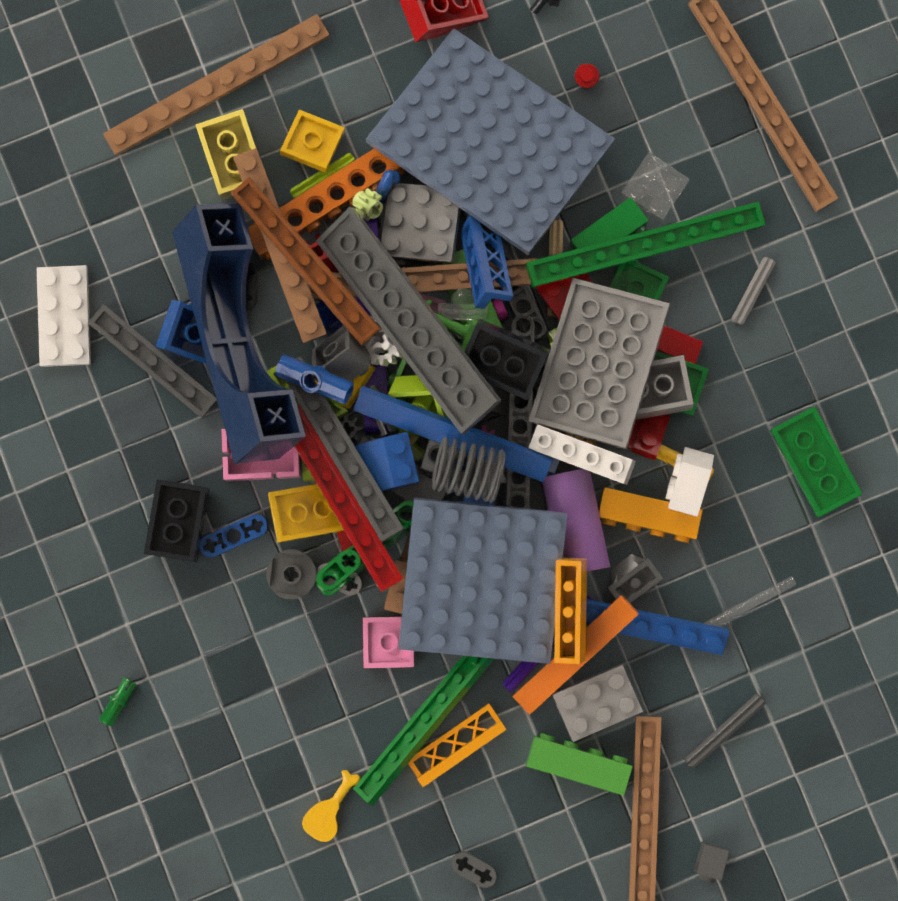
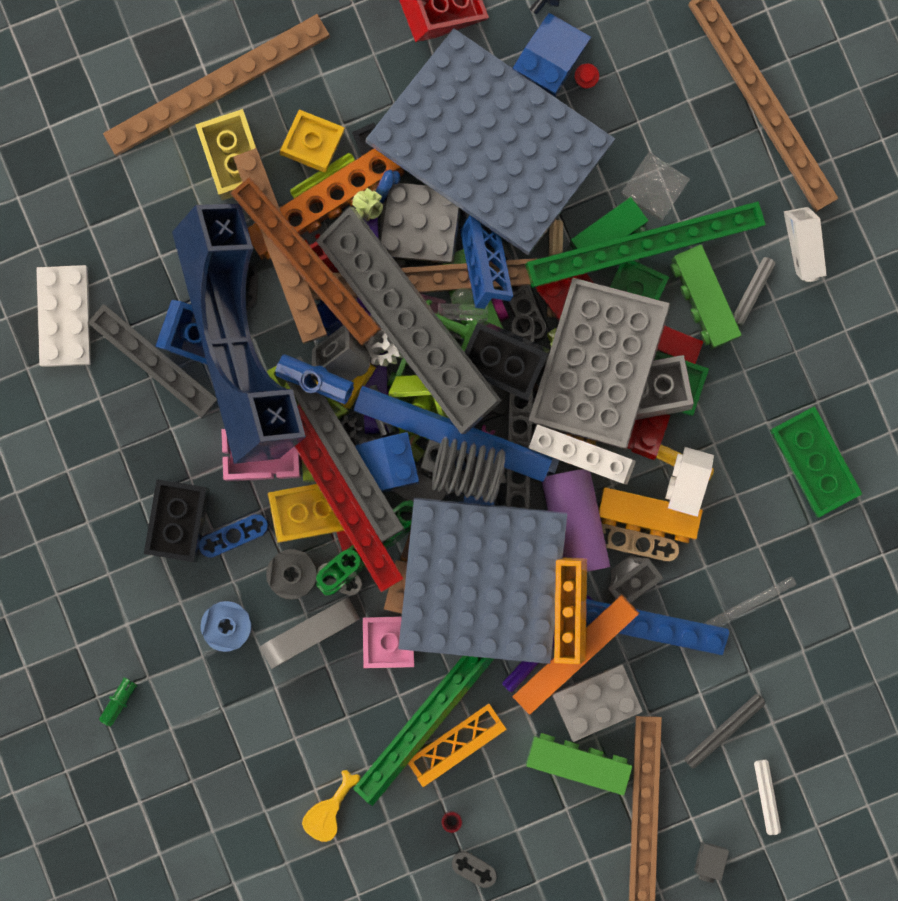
(214, 634): none -> medium blue plate
(309, 632): none -> light grey beam
(360, 138): none -> black plate
(454, 828): none -> dark red hose
(551, 54): none -> blue slope
(630, 543): none -> tan beam
(705, 296): none -> bright green brick
(767, 797): none -> white axle
(806, 243): none -> white slope

